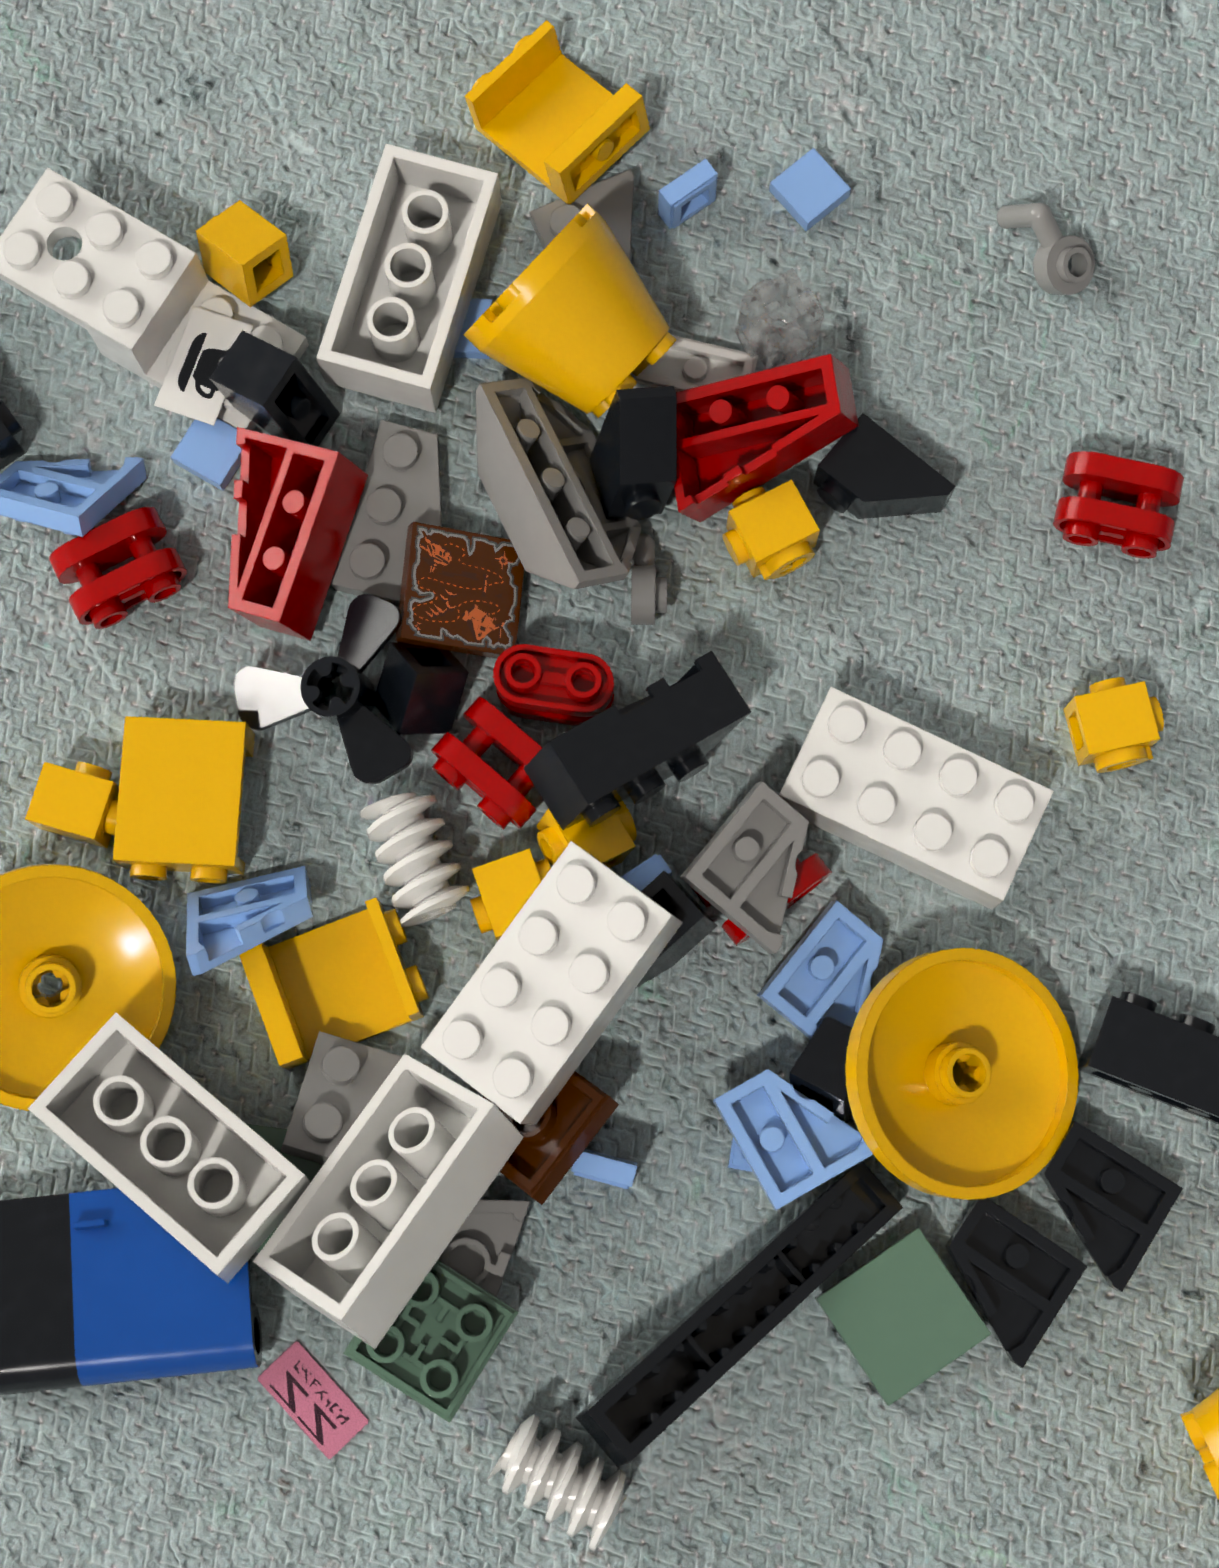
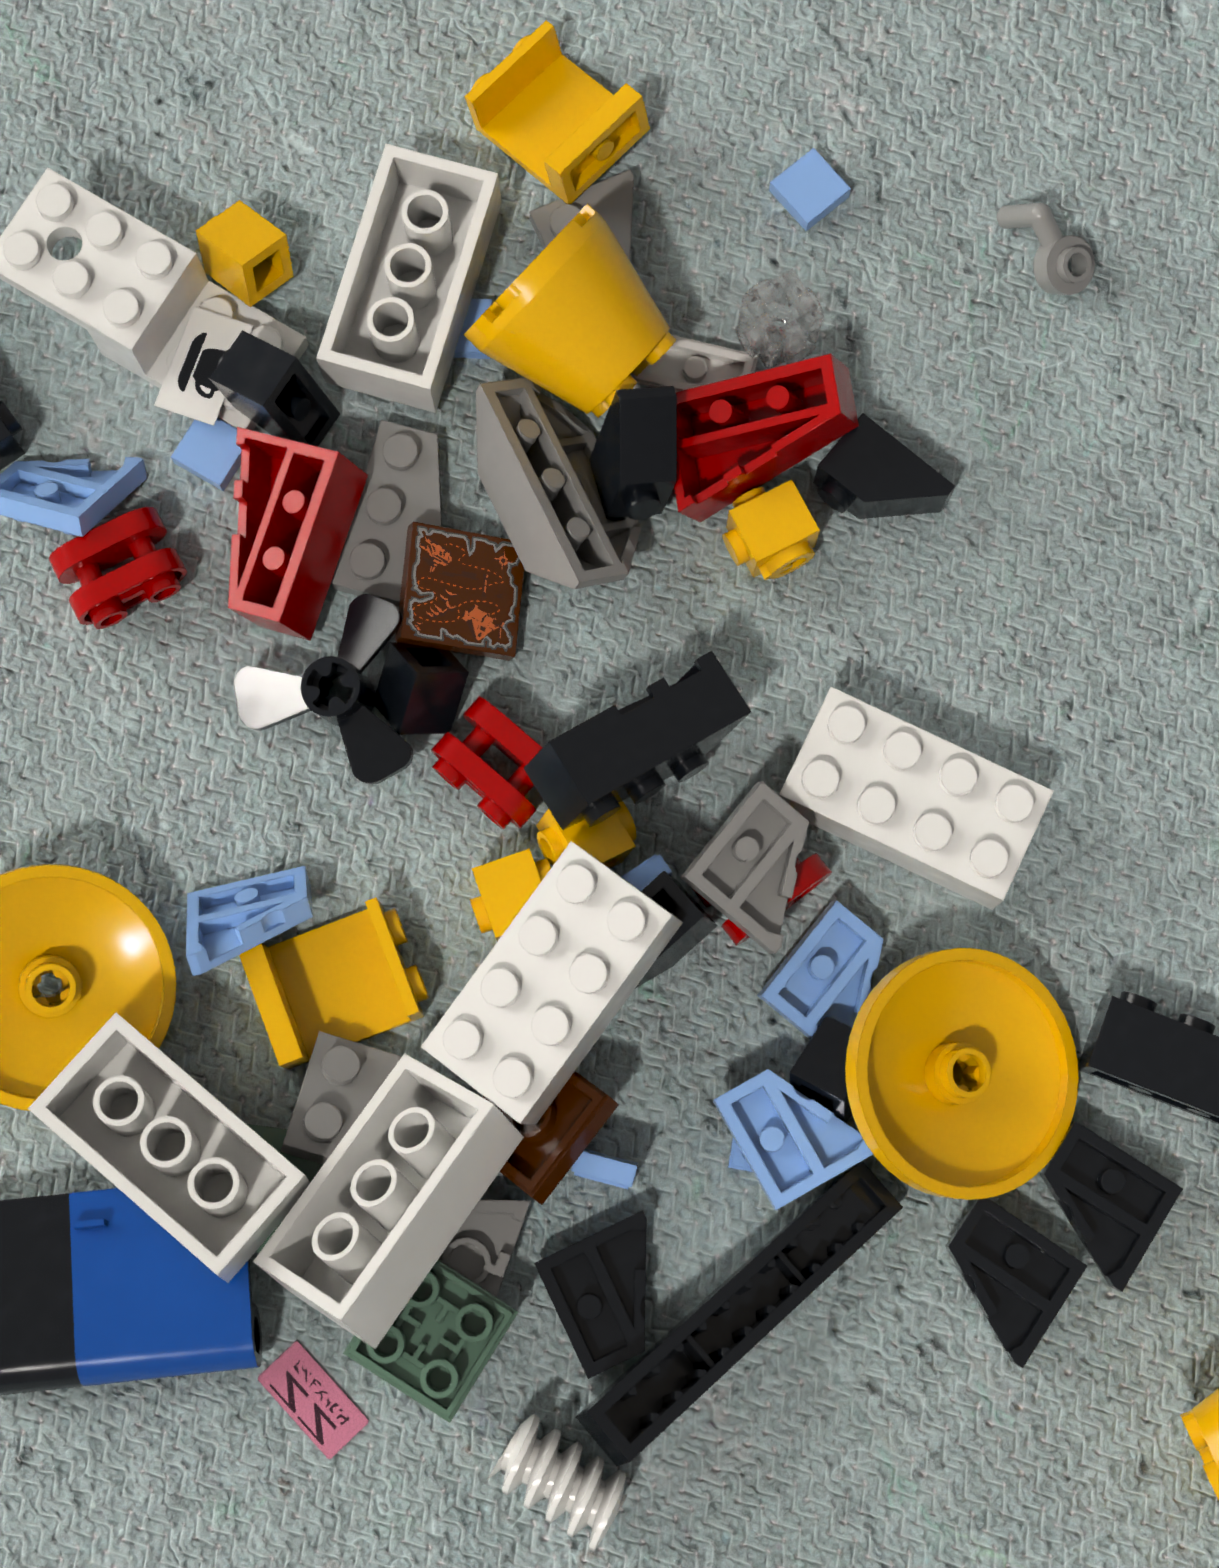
(75, 803): yellow brick -> none
(181, 797): yellow panel -> none
(414, 857): white piece -> none
(553, 684): red brick -> none
(601, 1293): none -> black wing
(647, 590): light grey plate -> none
(687, 194): light blue tile -> none
(903, 1316): sand green tile -> none
(1114, 724): yellow brick -> none
(1137, 529): red brick -> none

